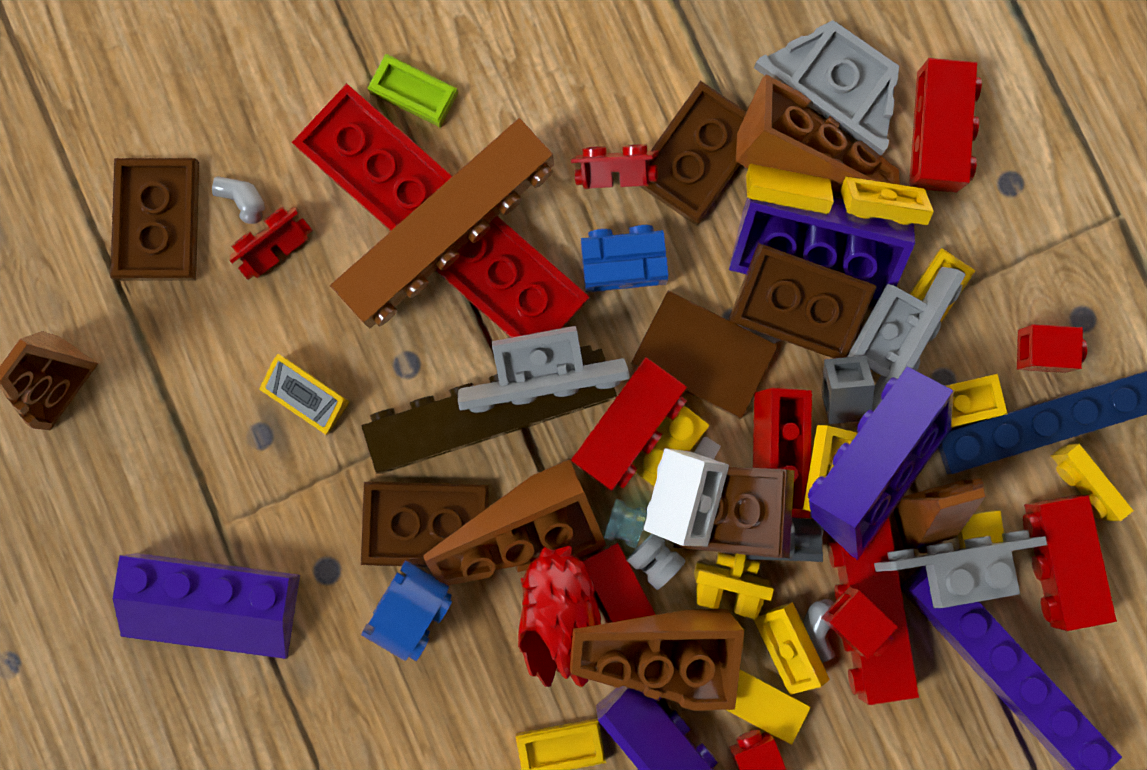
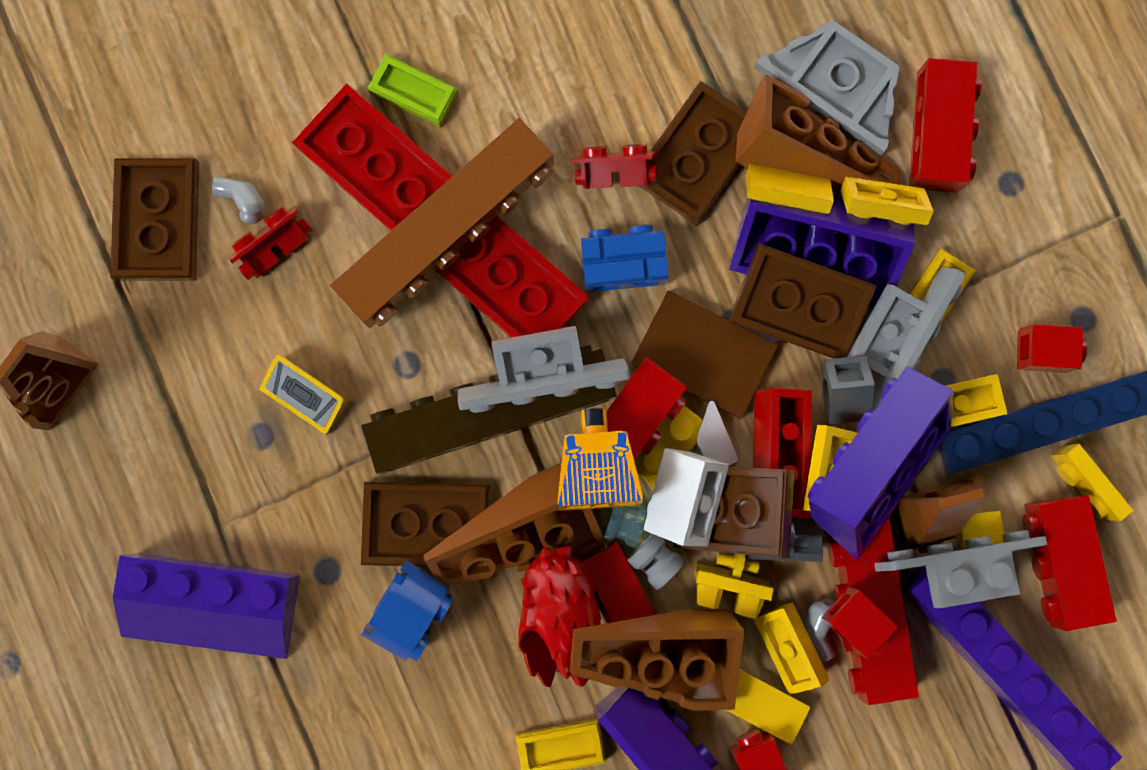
(597, 467): none -> torso
(714, 439): none -> white sticker

